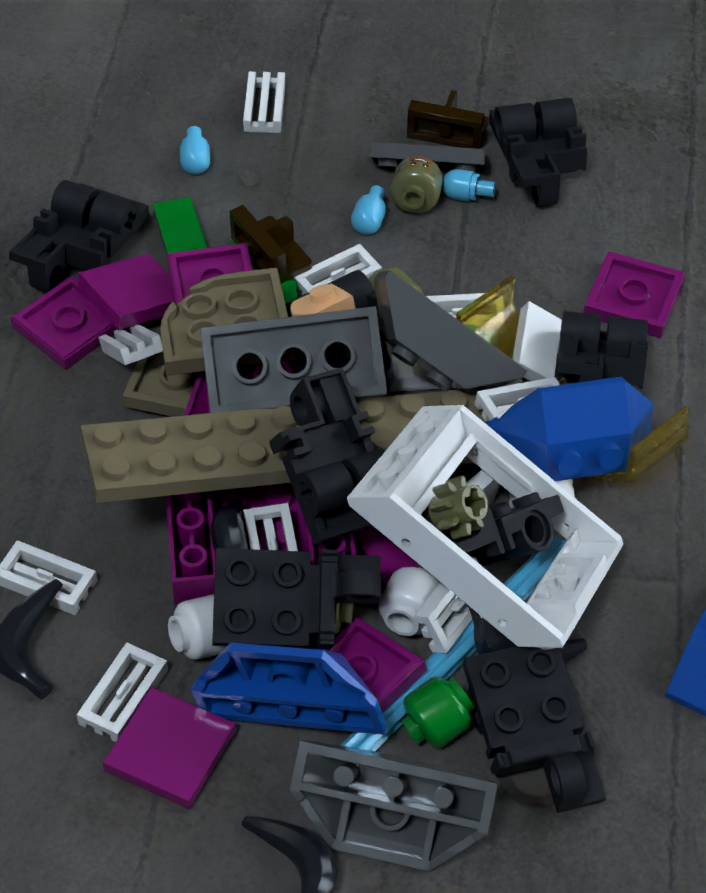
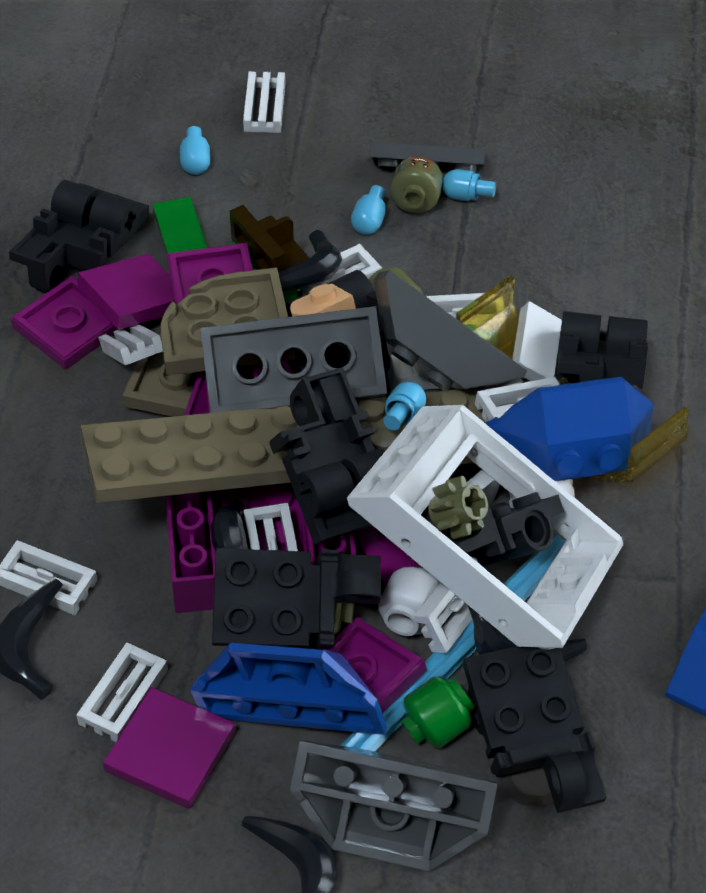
(192, 628): white head -> none
(315, 269): none -> black piece
(403, 404): none -> medium azure cylinder
(446, 124): dark brown panel -> none
(540, 144): black plate -> none
(635, 291): magenta tile -> none

